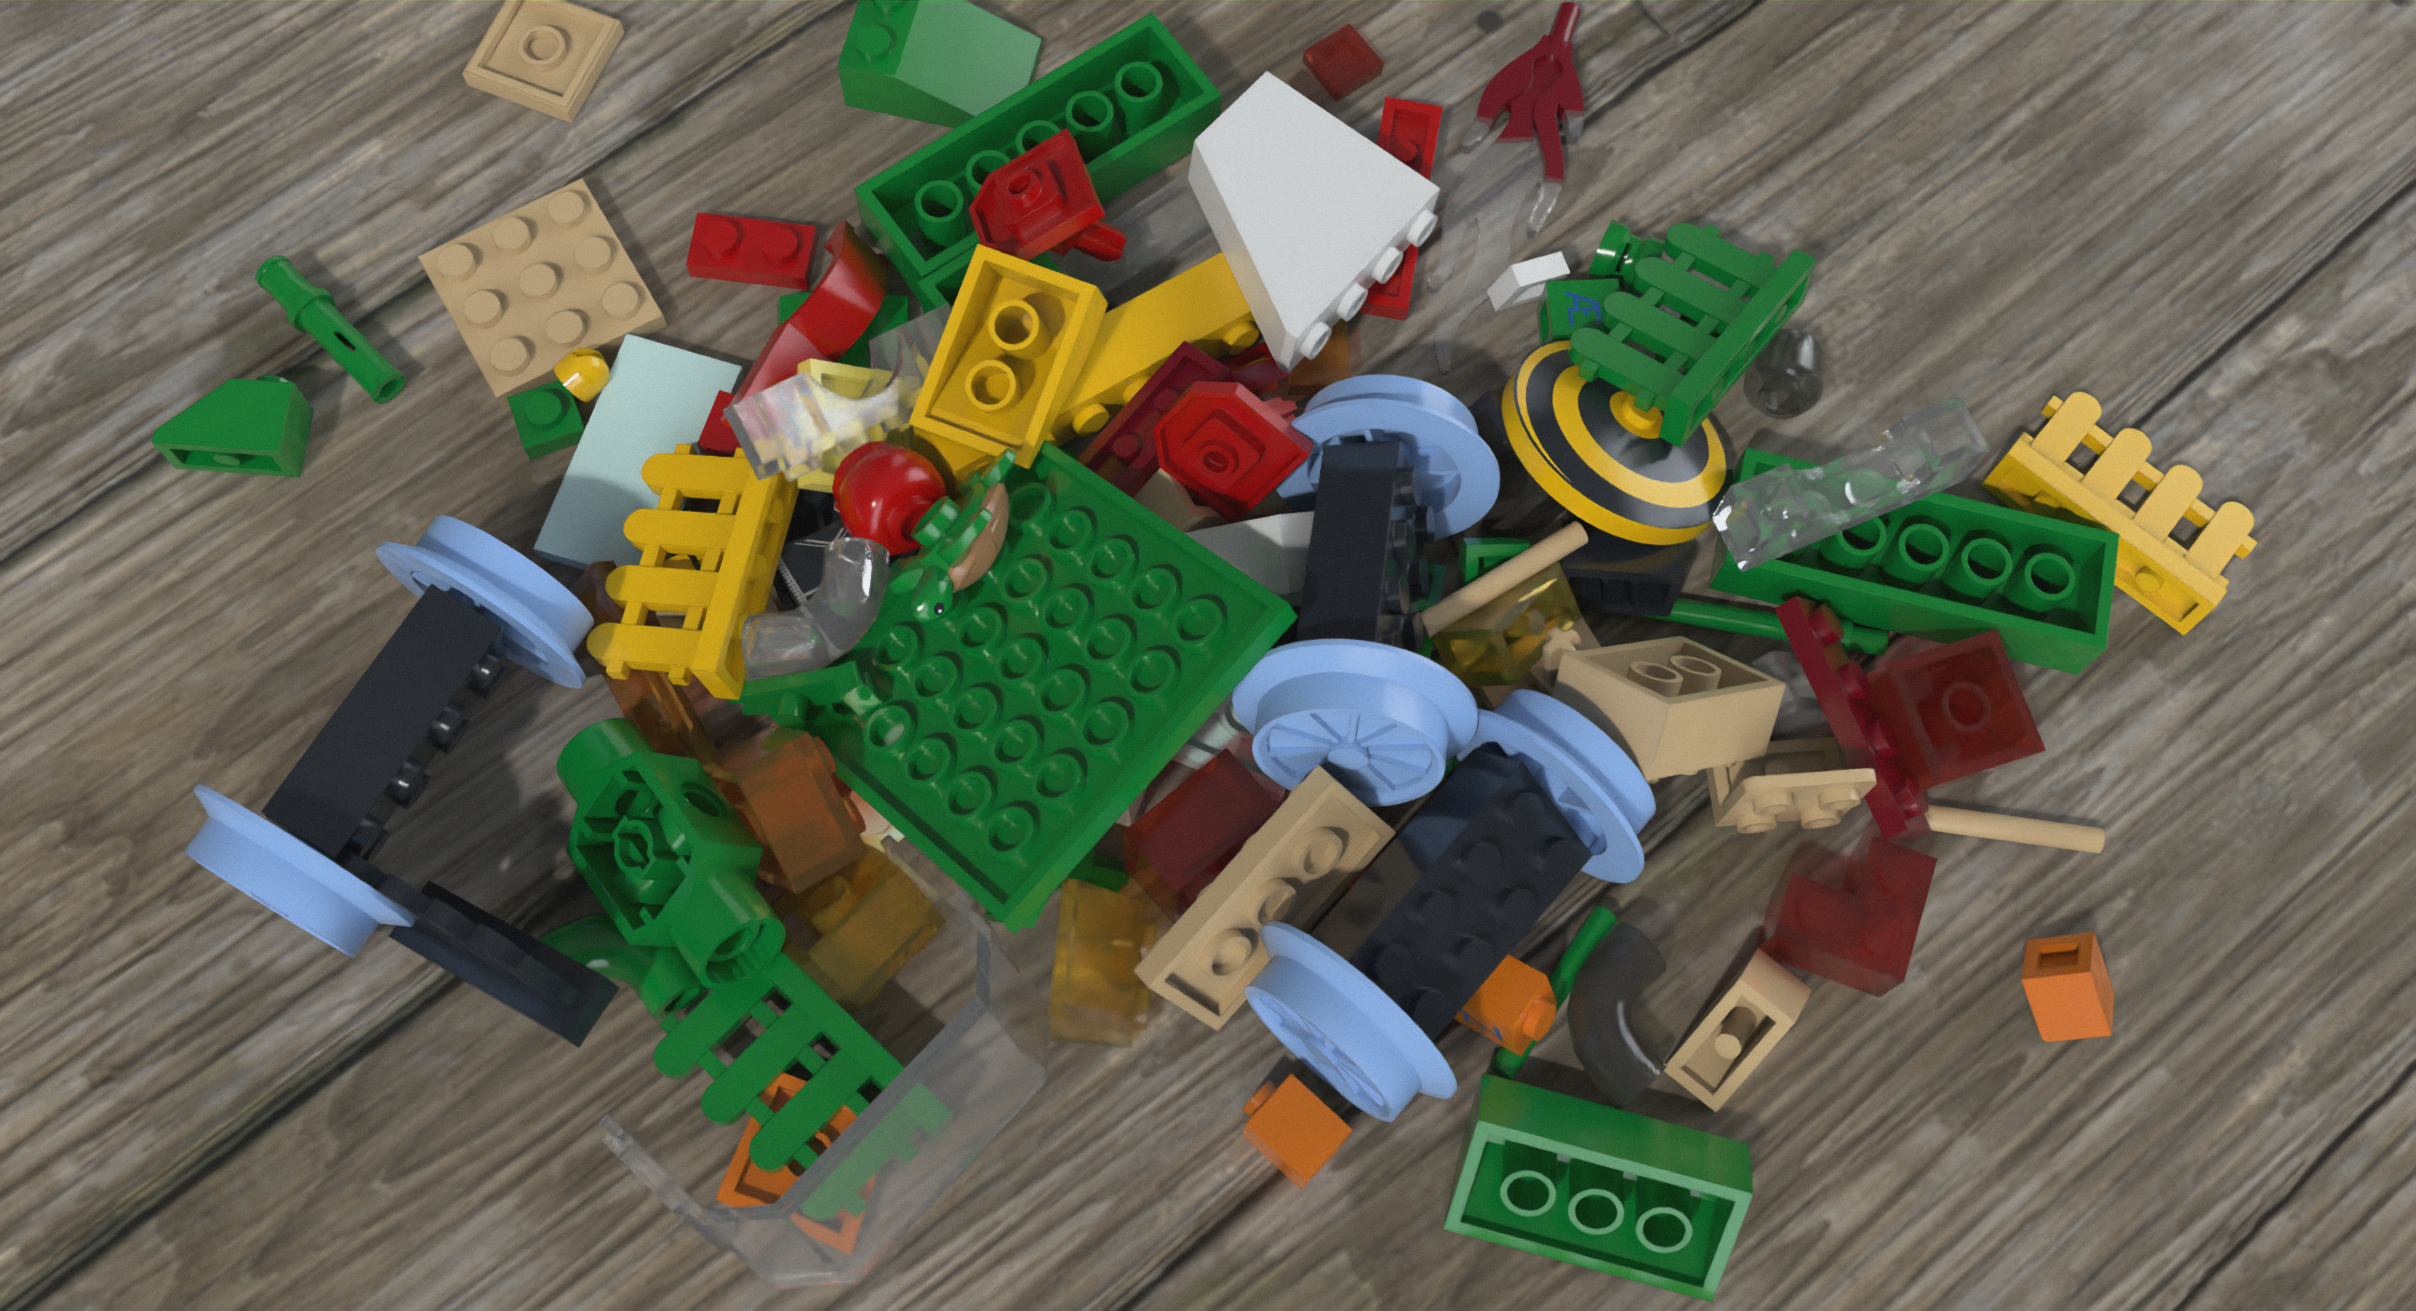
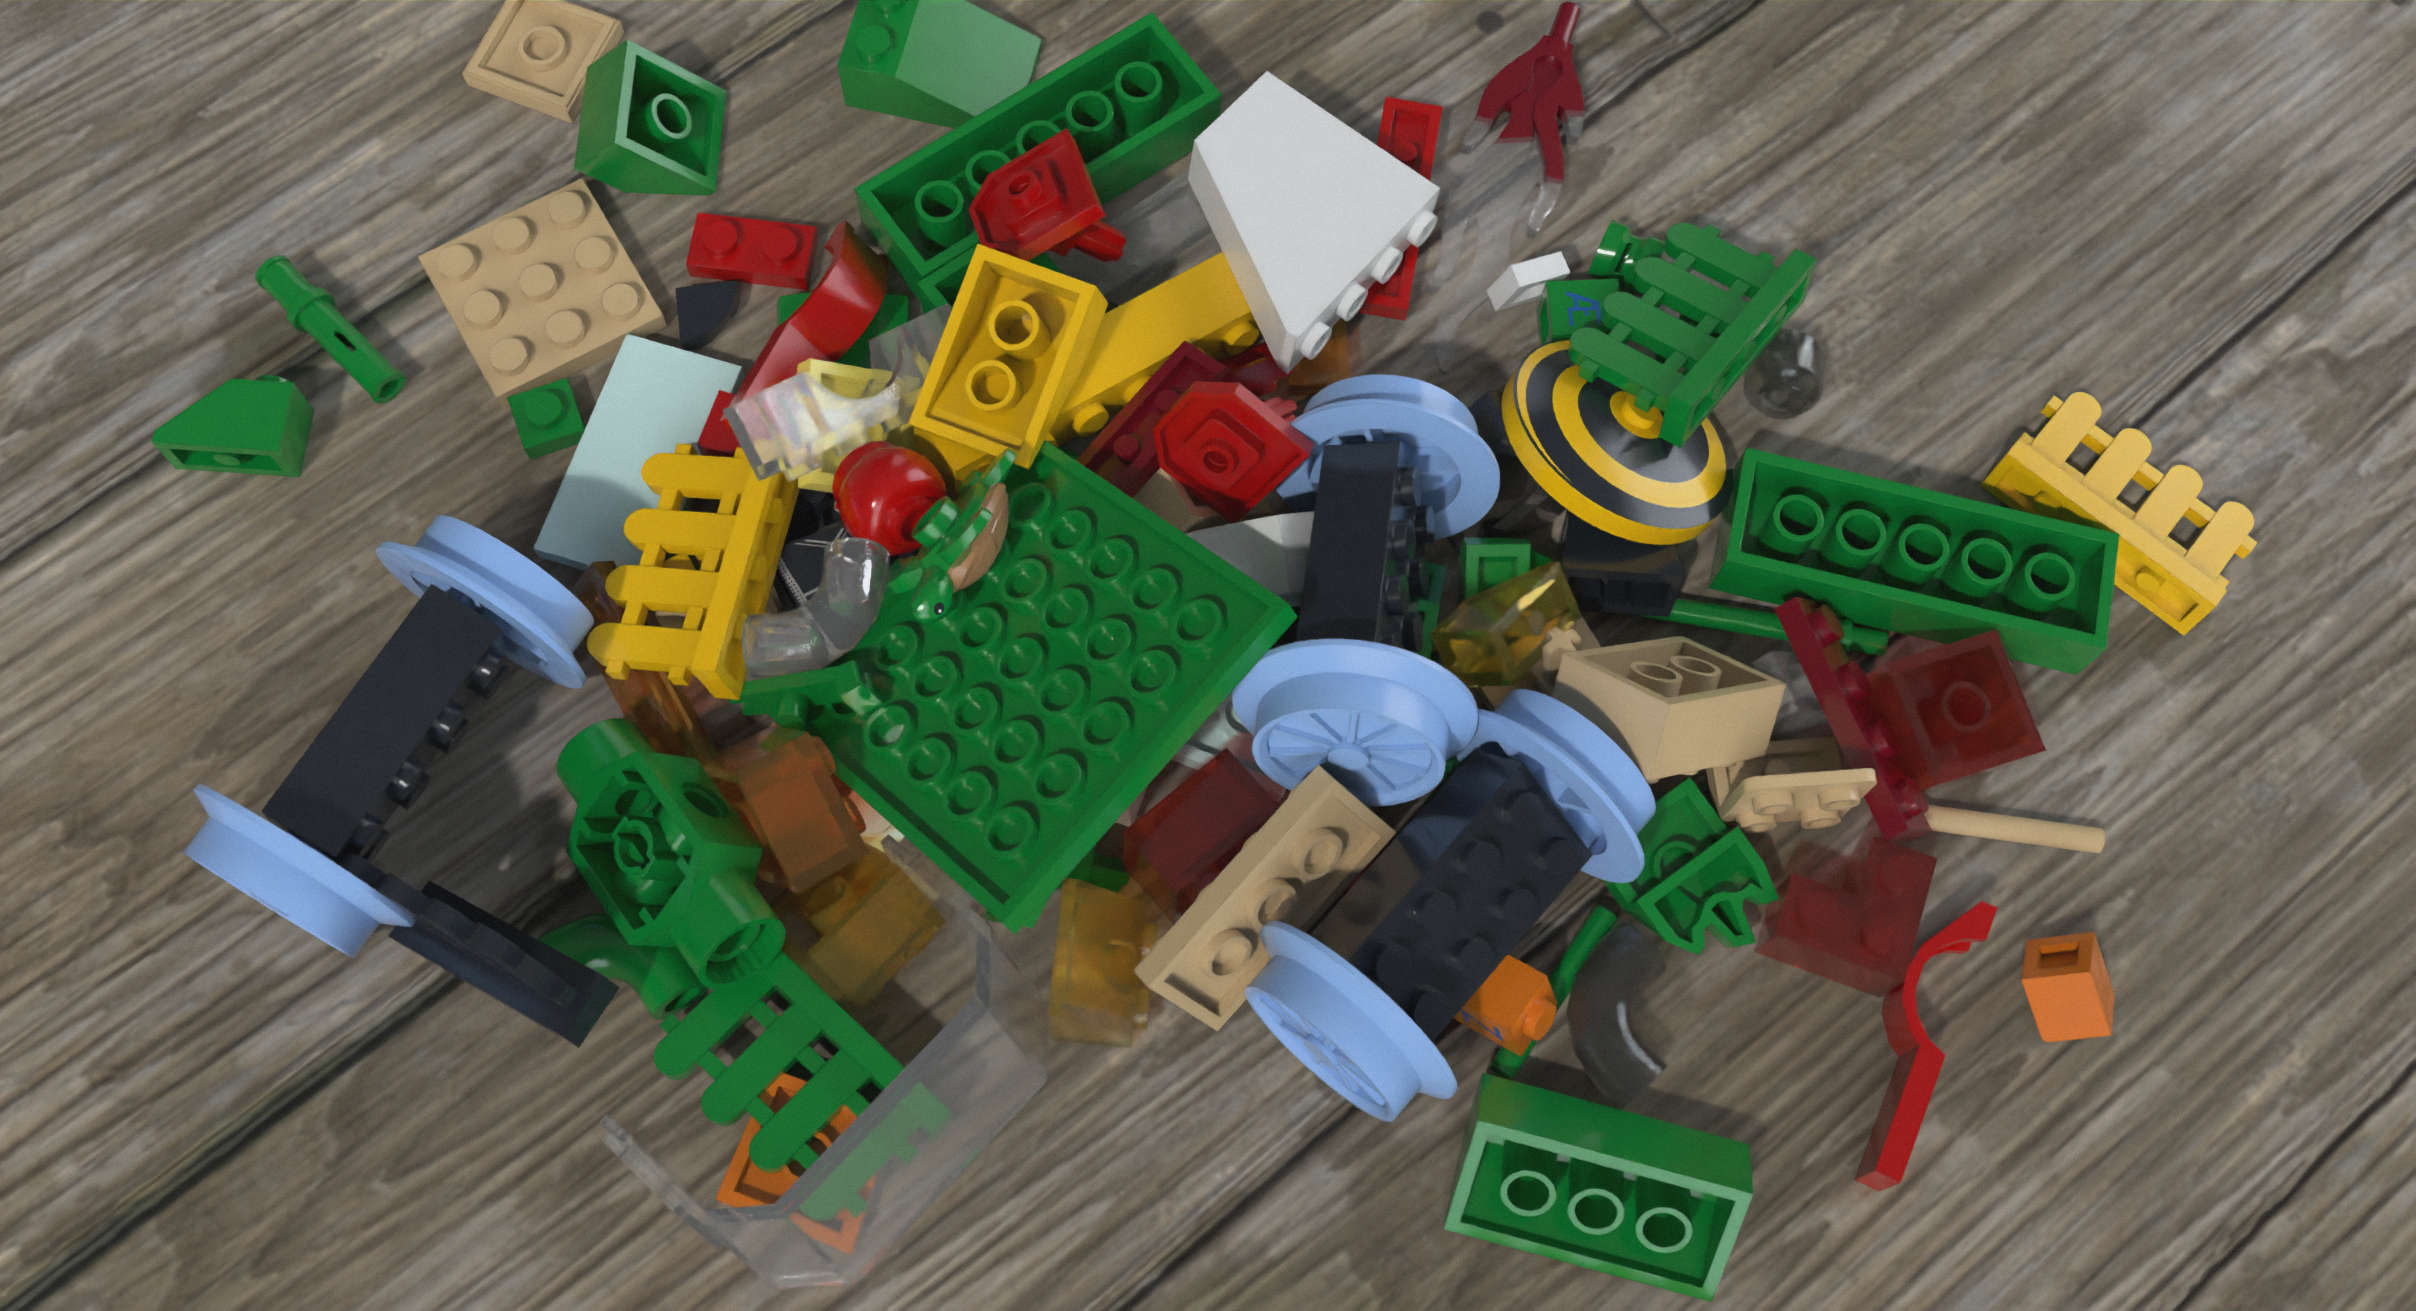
(583, 373): yellow hinge -> none
(649, 125): none -> green slope
(704, 311): none -> black tile
(1294, 1129): orange brick -> none
(1342, 62): clear red tile -> none
(1503, 578): tan bar -> none
(1694, 875): none -> green plate
(1738, 1030): tan slope -> none
(1799, 507): clear arch -> none
(1918, 1056): none -> red piece

